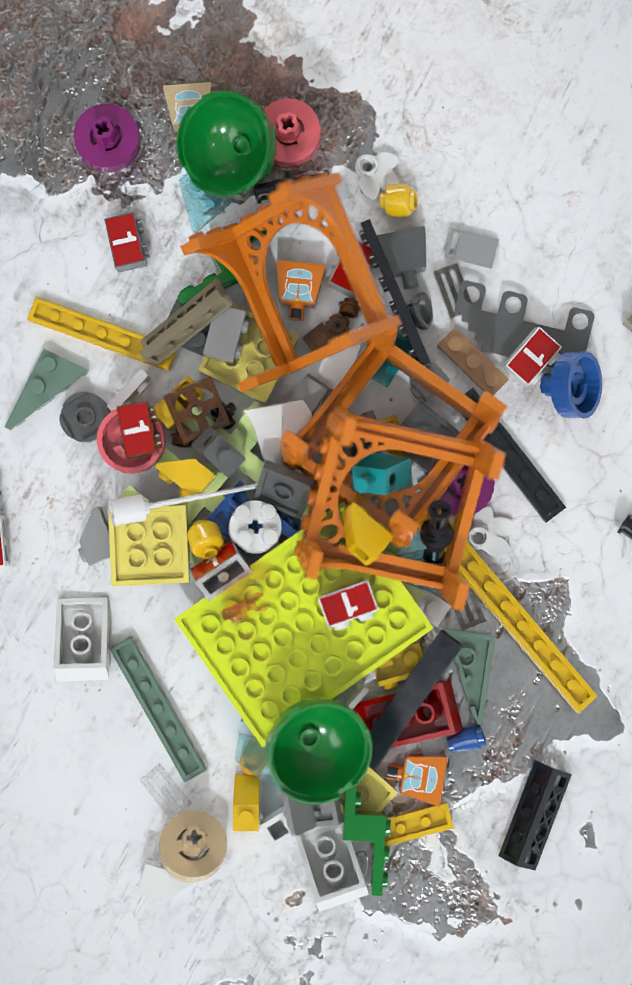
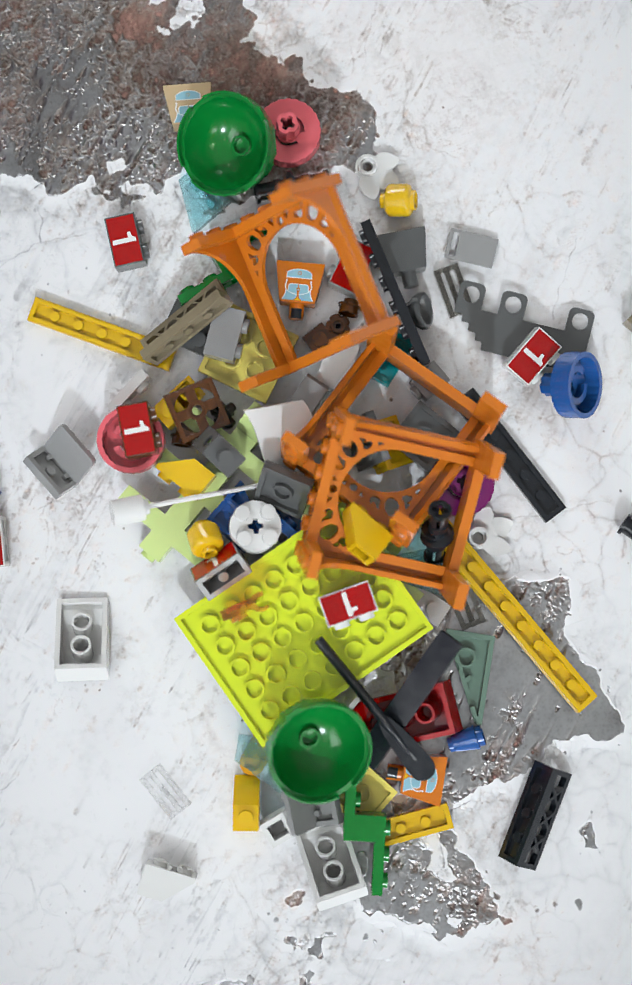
(48, 379): sand green wing -> none
(60, 462): none -> light grey bracket
(72, 412): dark grey plate -> none
(95, 538): light grey slope -> none
(105, 119): magenta piece -> none
(151, 549): light yellow plate -> none
(158, 709): sand green tile -> none
(176, 839): tan piece -> none
(382, 473): teal torso -> none
(398, 667): yellow bracket -> none
(402, 743): none -> black piece
(472, 362): medium nougat plate -> none

